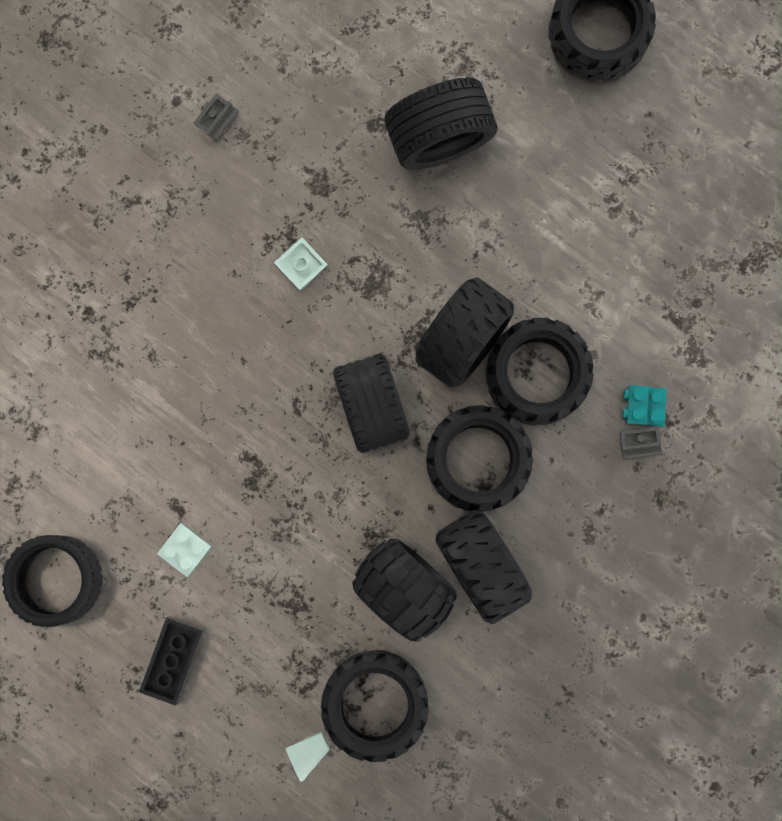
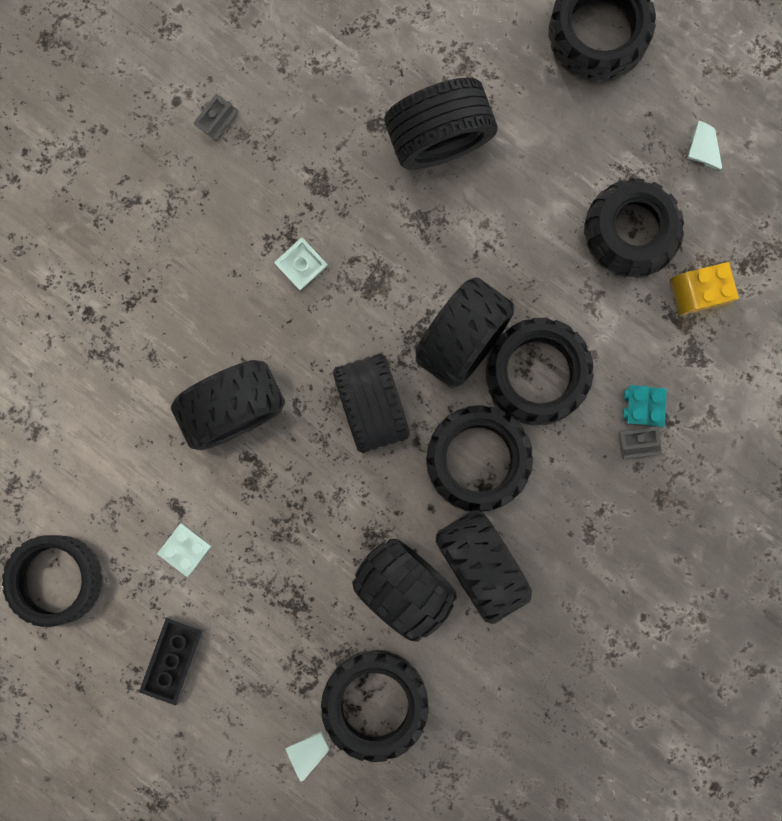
(227, 404): none -> black tyre
(614, 252): none -> black tyre
(704, 288): none -> yellow brick
(705, 146): none -> light aqua slope

